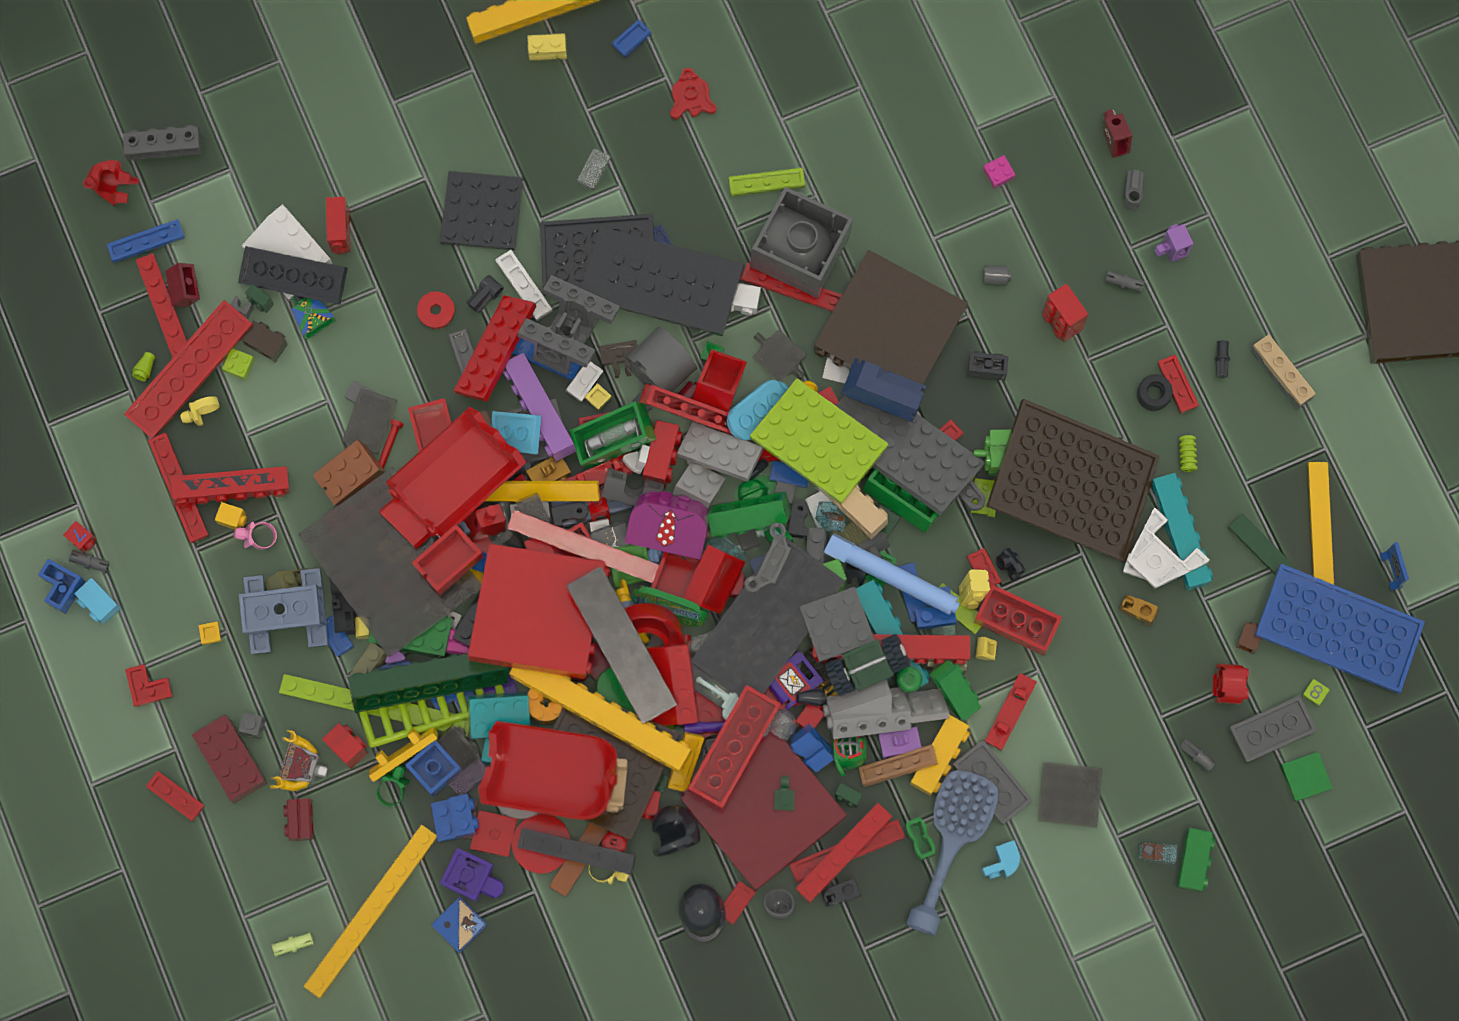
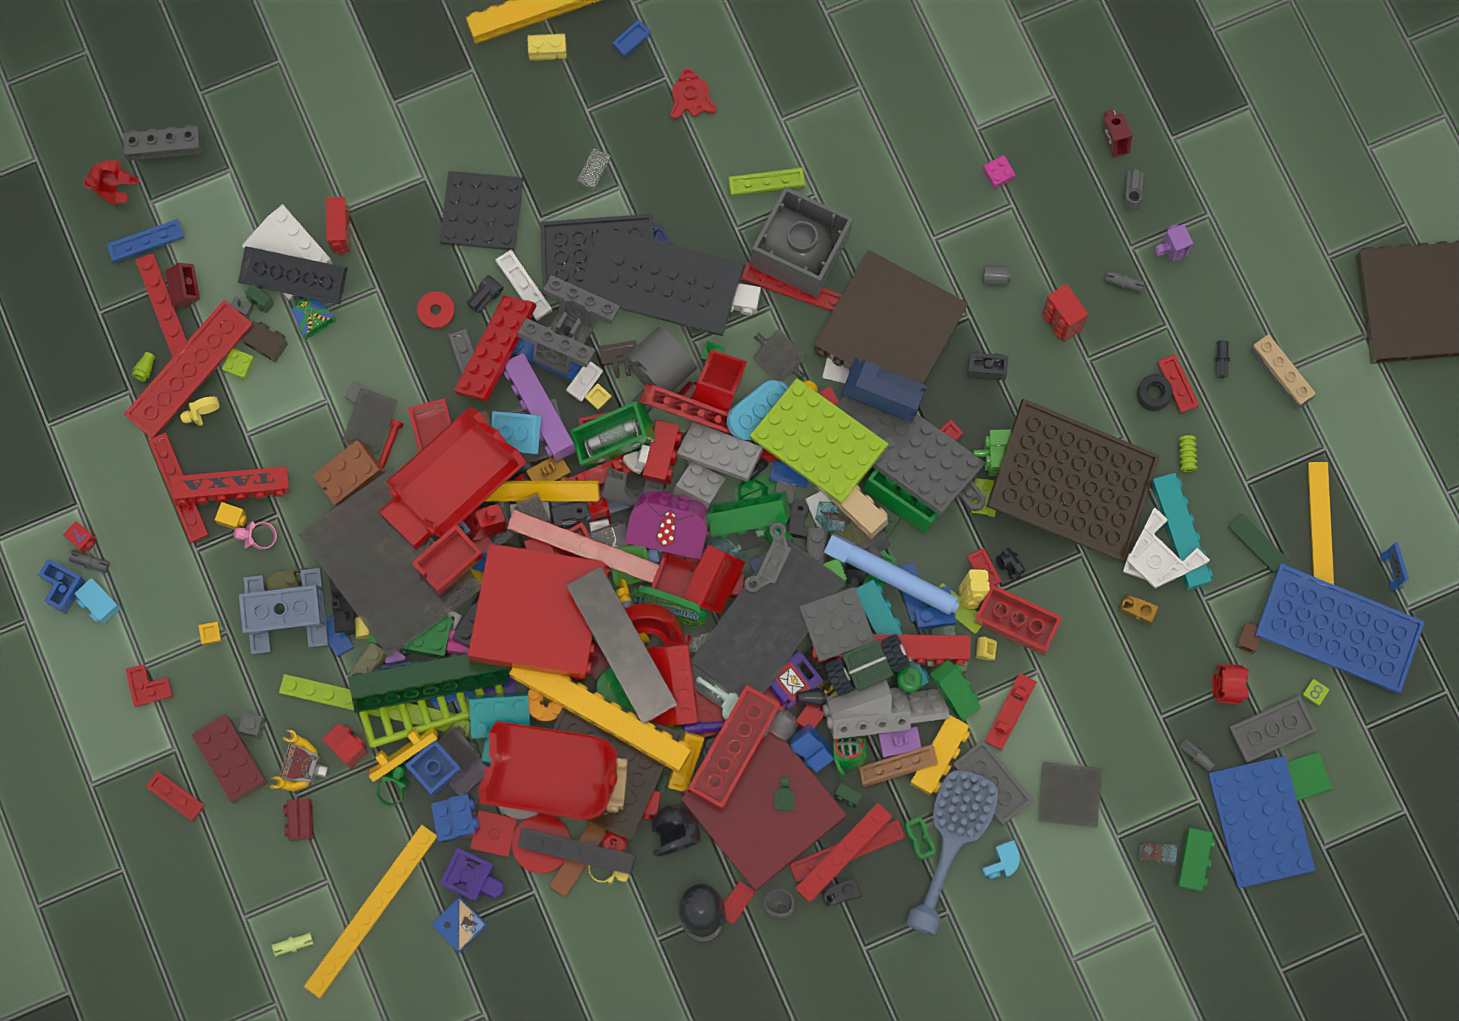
(1261, 822): none -> blue plate

